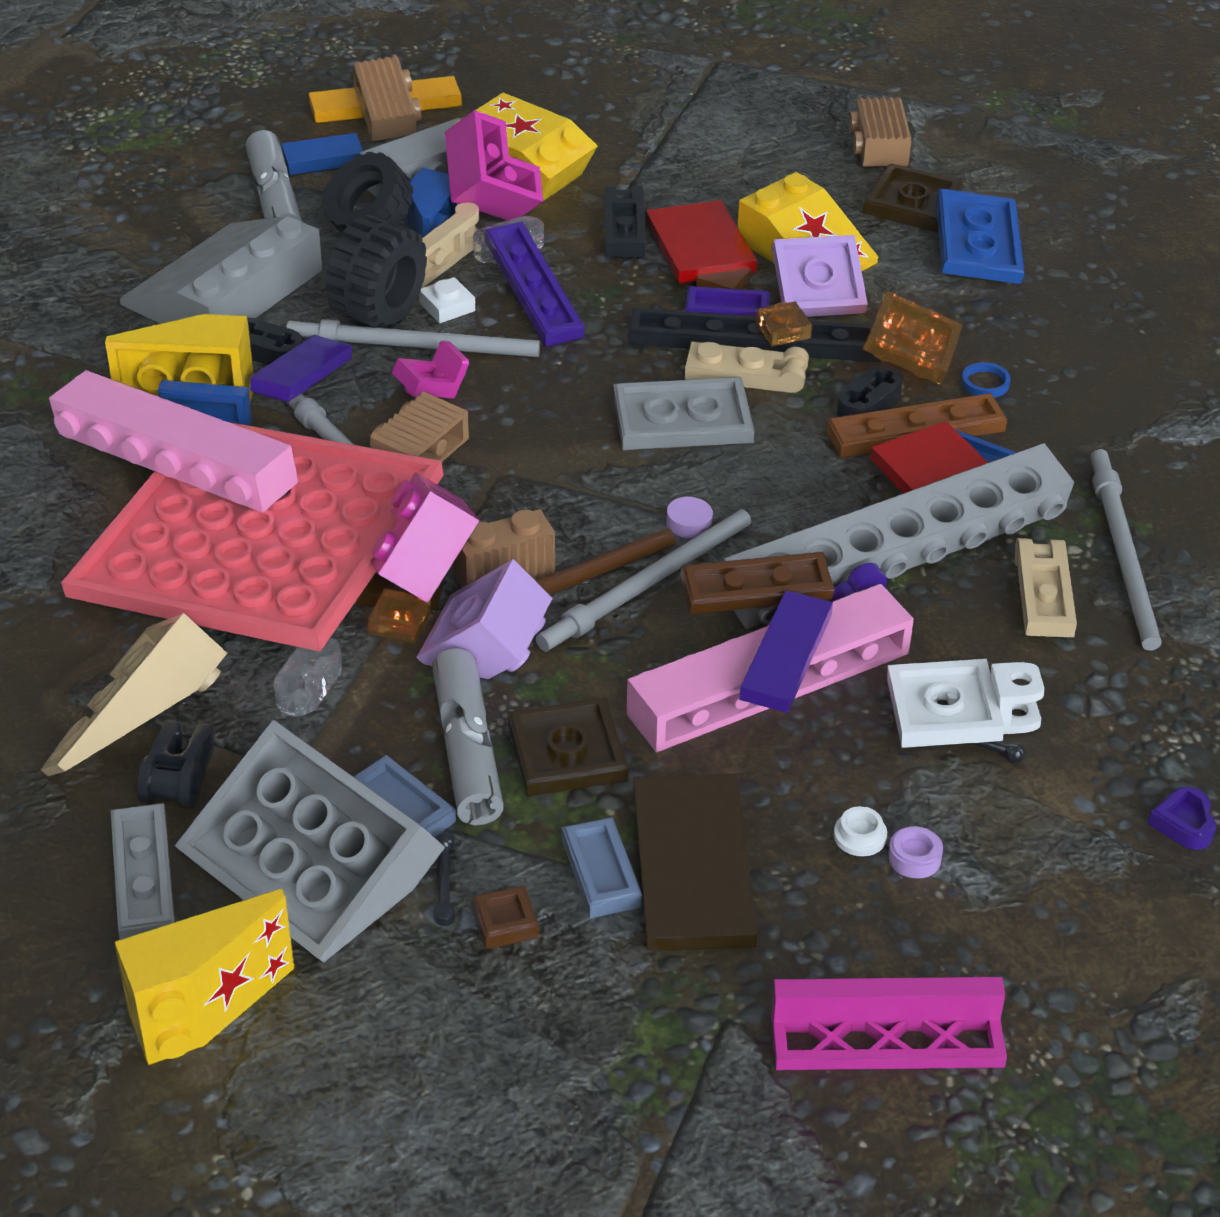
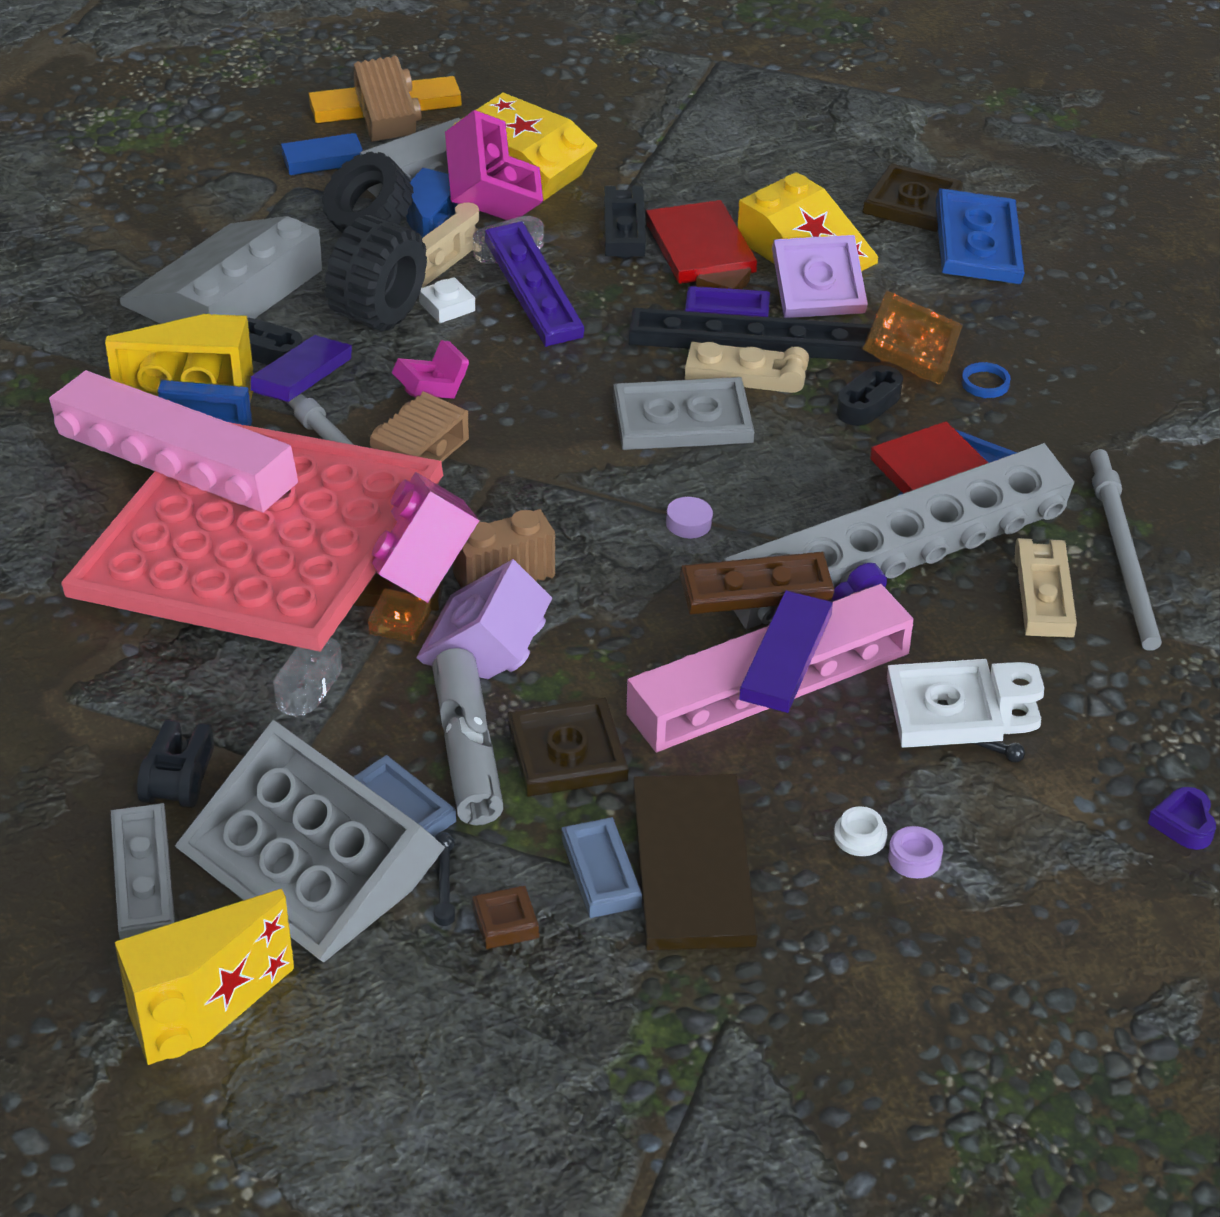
(153, 675): tan wedge -> none
(271, 173): light grey piece -> none
(417, 339): light grey bar -> none
(582, 617): light grey bar -> none
(607, 562): reddish brown bar -> none
(783, 323): clear orange plate -> none
(859, 432): dark orange tile -> none
(880, 132): medium nougat brick -> none
(885, 1012): dark pink fence -> none

